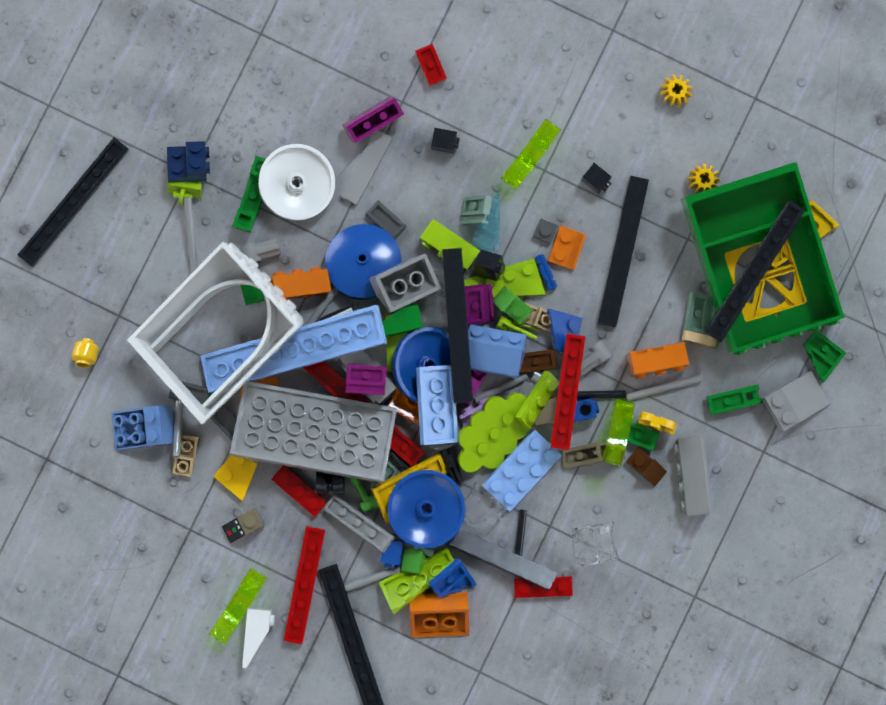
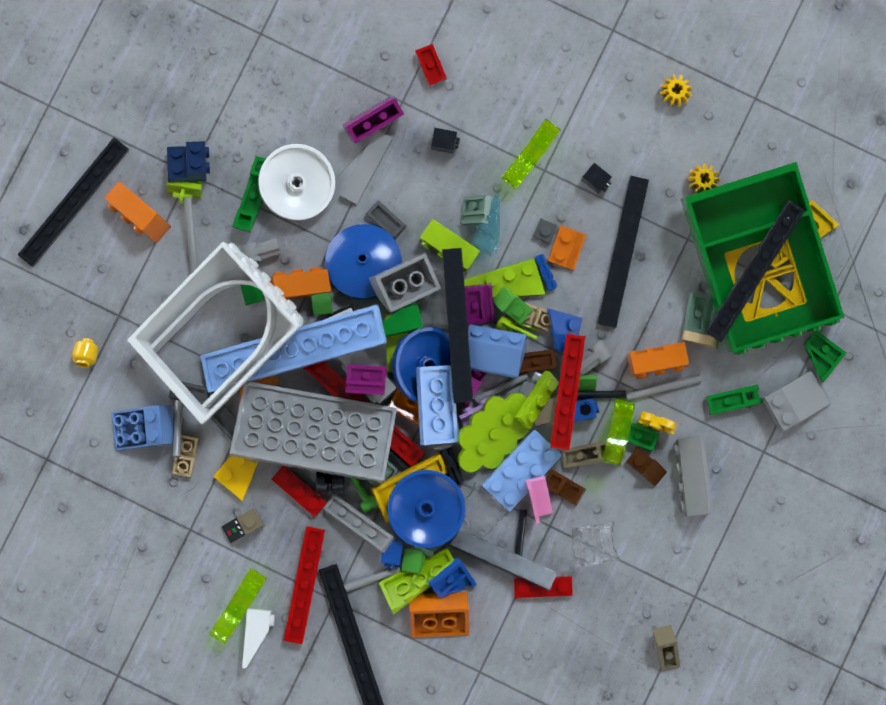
(137, 212): none -> orange wedge
(322, 304): none -> bright green slope
(489, 265): black brick -> none
(539, 497): none -> bright pink panel
(564, 487): none -> reddish brown slope
(587, 383): none -> bright green slope
(666, 648): none -> dark tan slope

